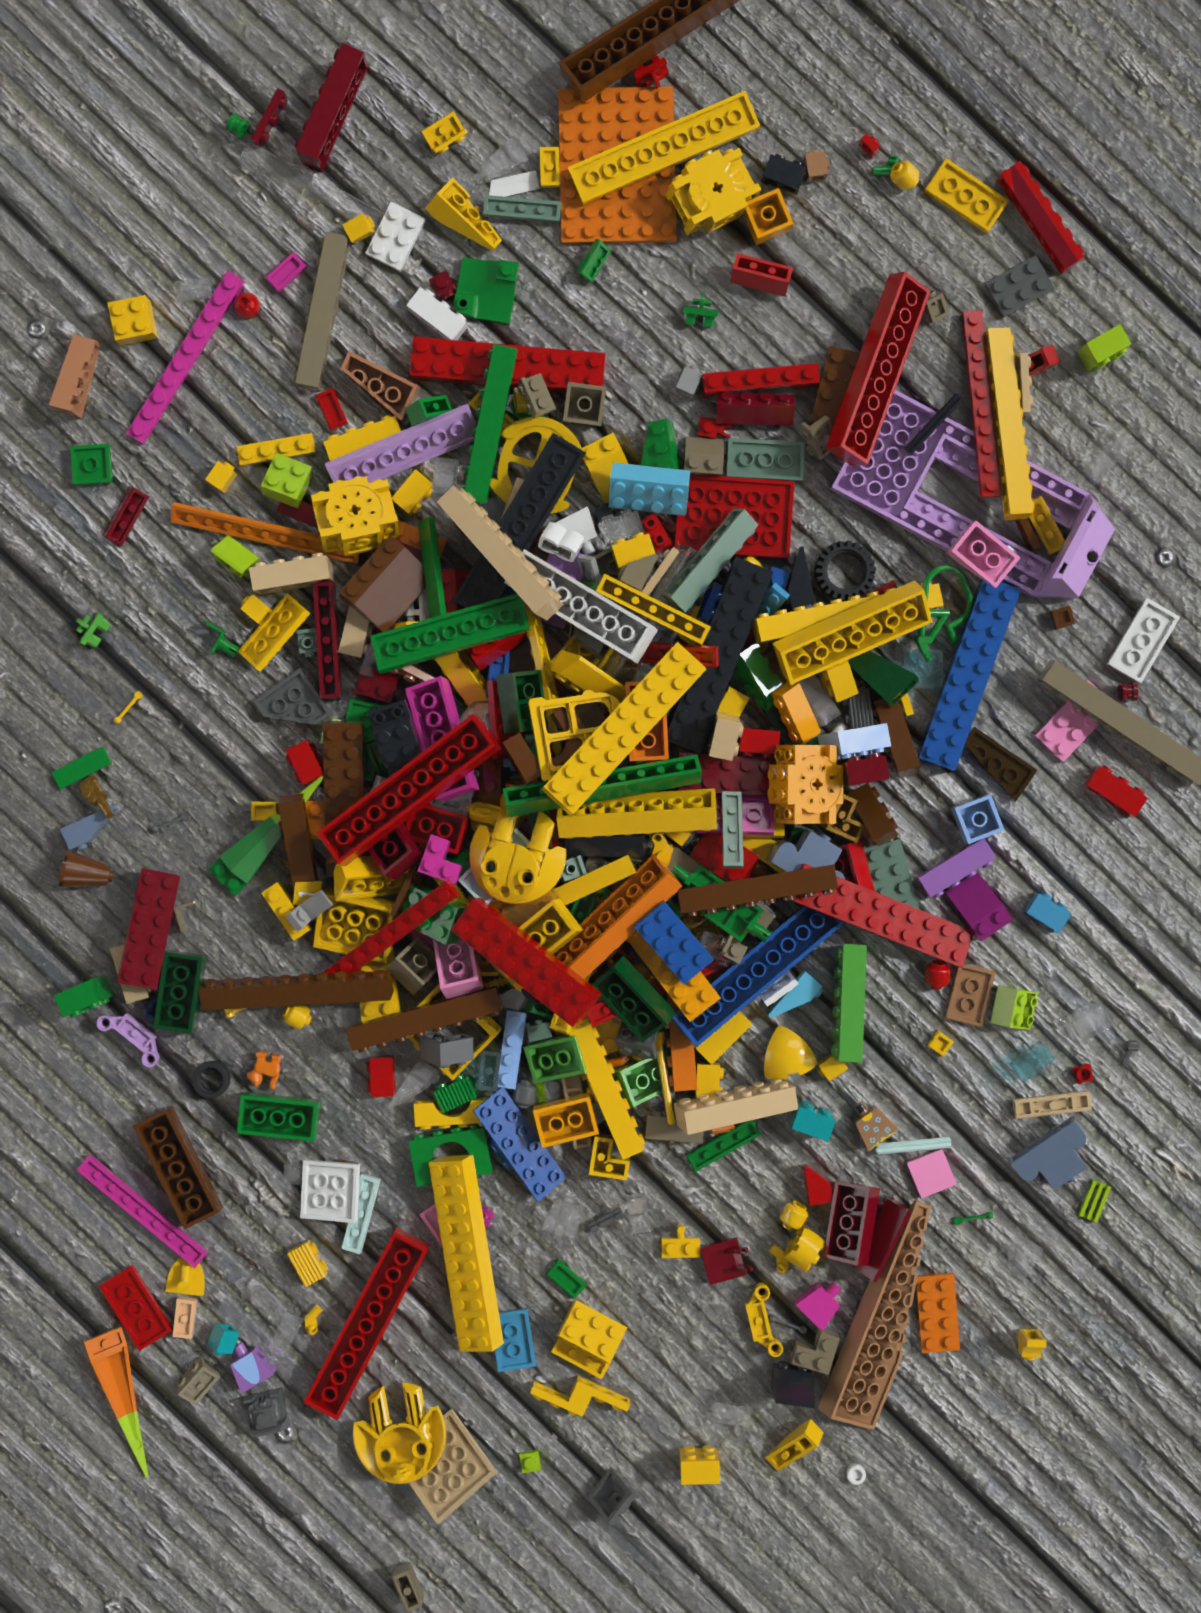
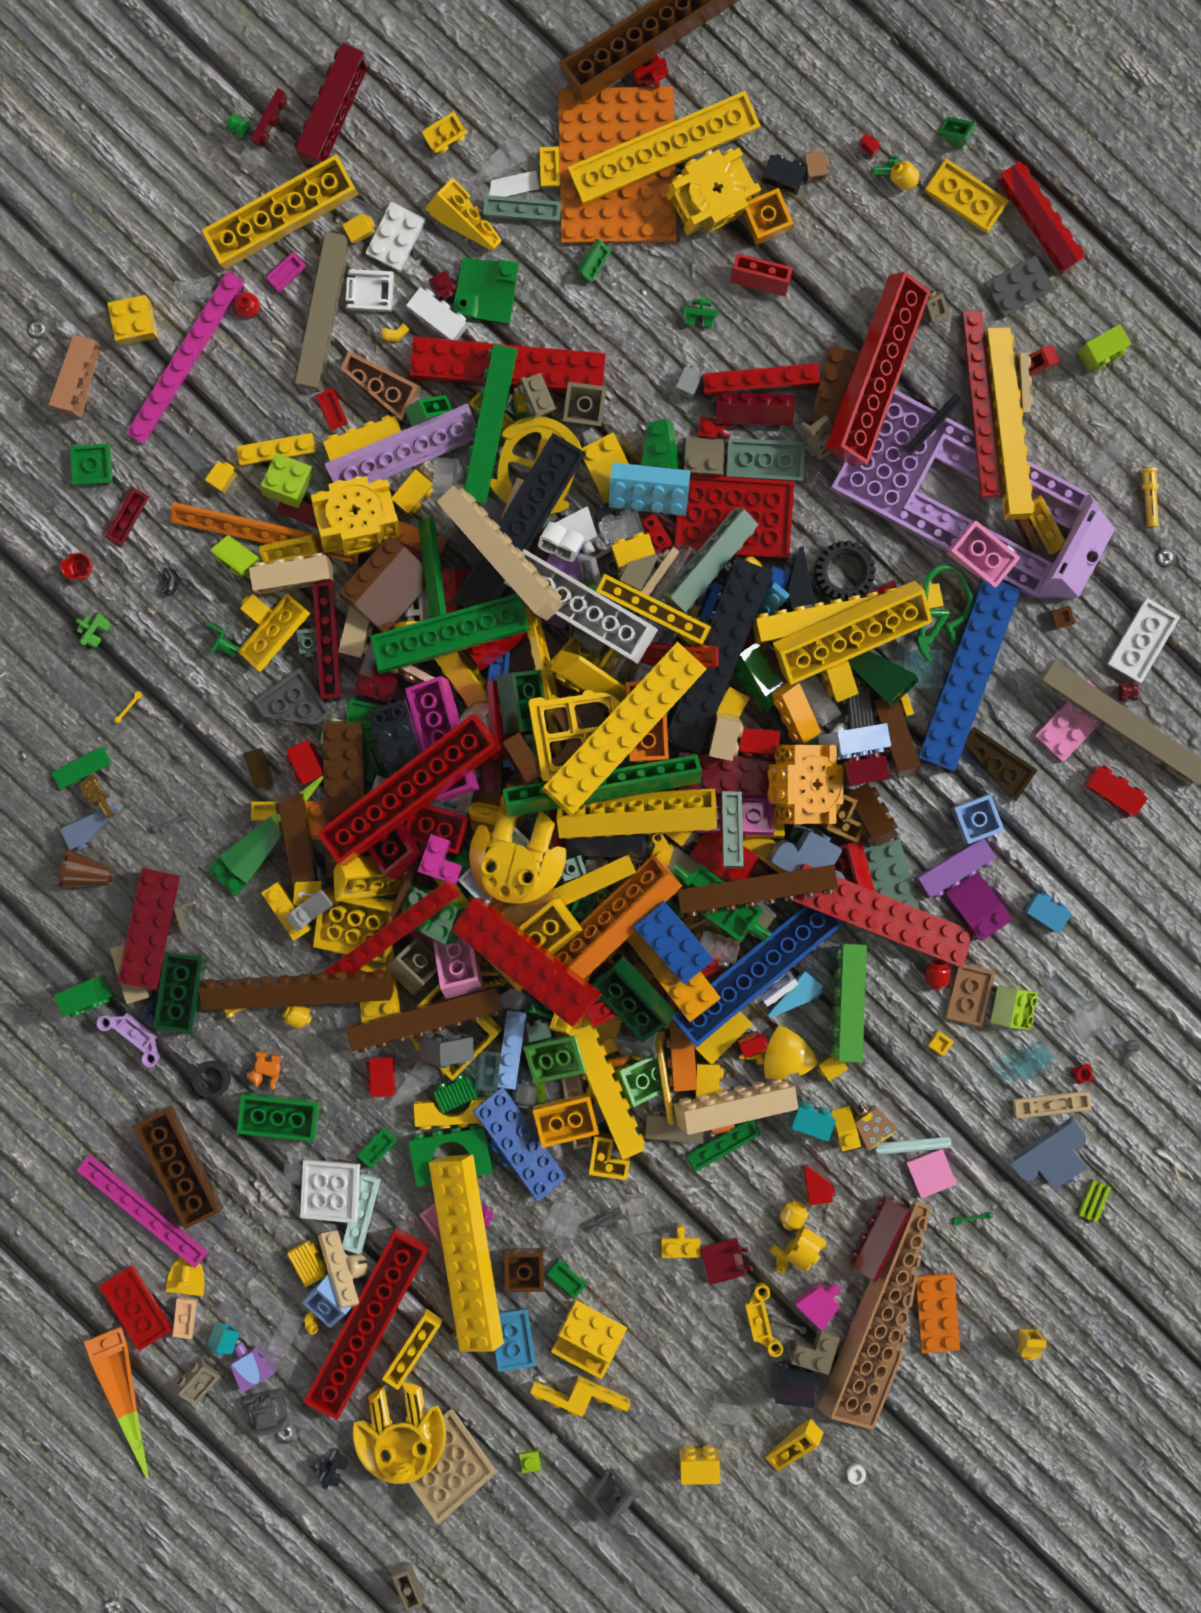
(77, 567): none -> red hair
(171, 583): none -> black arm
(258, 768): none -> dark brown tile
(280, 212): none -> yellow brick
(288, 549): none -> yellow plate
(324, 1304): none -> light blue brick
(328, 1467): none -> black hips
(342, 1269): none -> tan plate
(366, 290): none -> white container
(377, 1147): none -> green plate
(394, 335): none -> yellow arm
(412, 1349): none -> yellow brick
(524, 1269): none -> reddish brown brick
(731, 949): dark tan bracket -> none
(752, 1044): none -> red brick
(759, 1058): none -> yellow hand
(846, 1129): none -> yellow slope
(851, 1223): dark red brick -> none
(957, 131): none -> green slope
(1151, 520): none -> yellow pin

